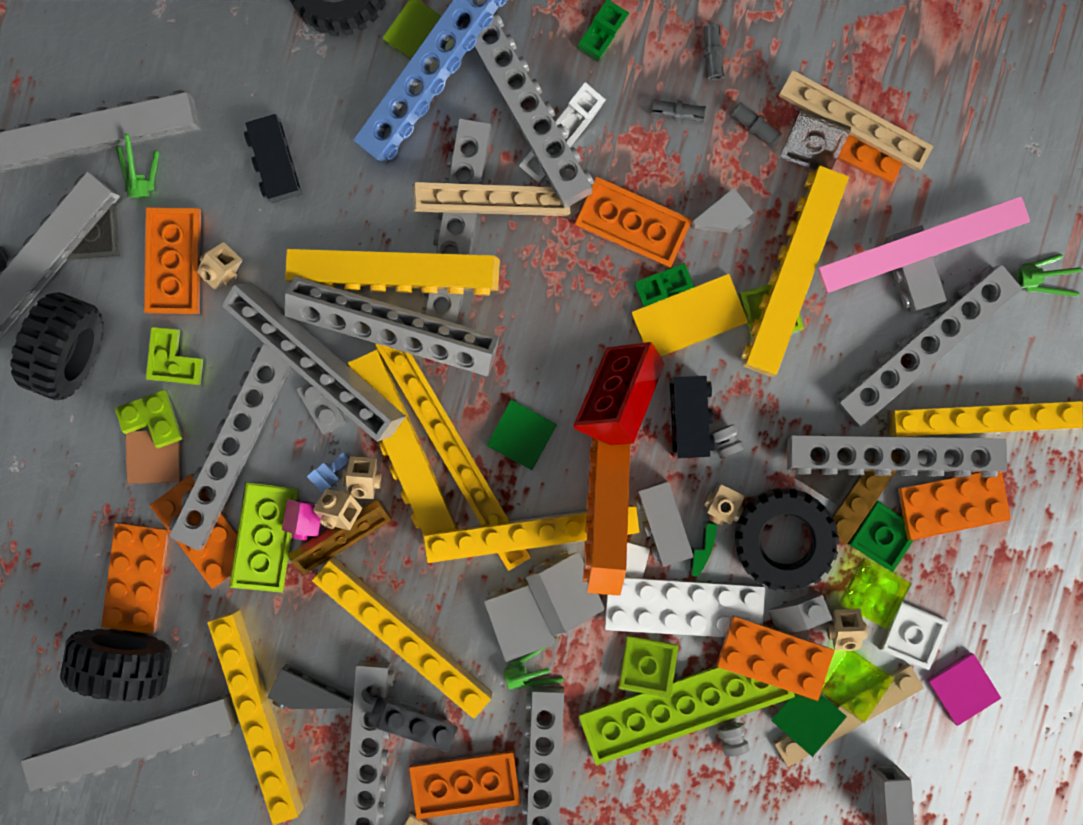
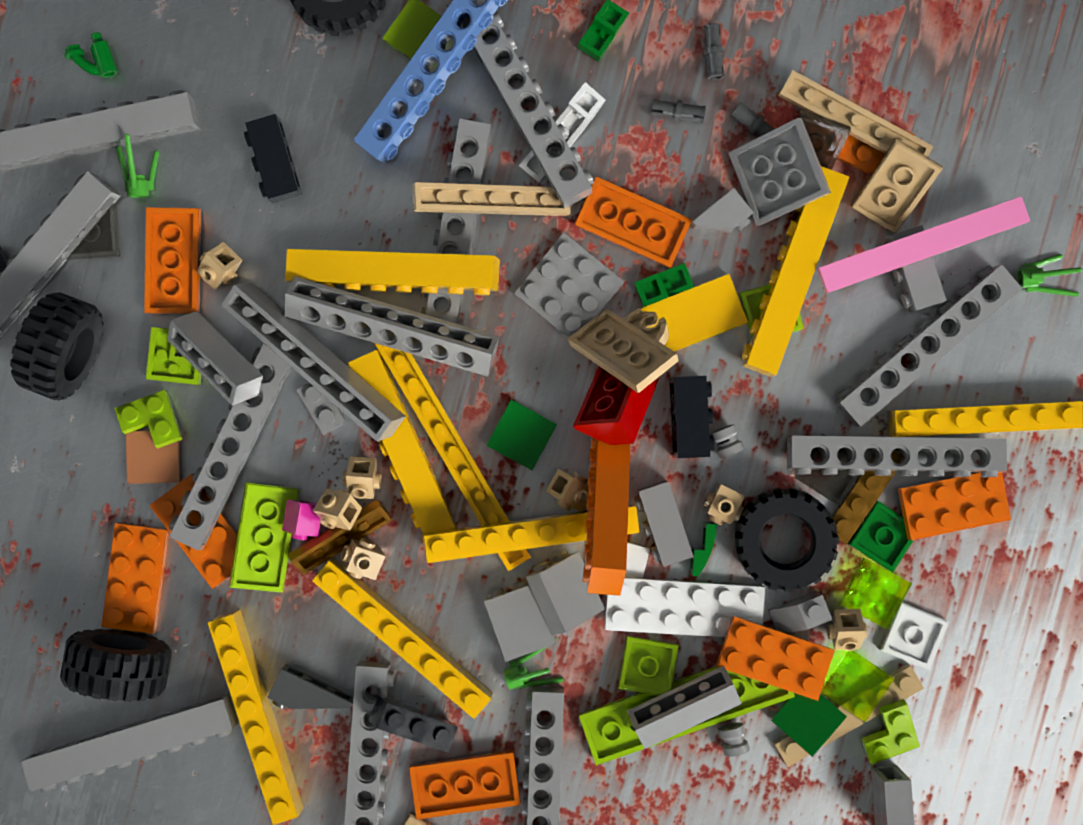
(104, 61): none -> green plant
(214, 358): none -> light grey brick
(326, 476): light blue piece -> none
(362, 558): none -> tan brick
(568, 286): none -> light grey plate
(574, 492): none -> tan brick
(627, 346): none -> tan plate
(684, 707): none -> light grey brick
(779, 172): none -> light grey plate
(896, 186): none -> tan tile
(896, 738): none -> lime plate
(964, 689): dark pink tile -> none

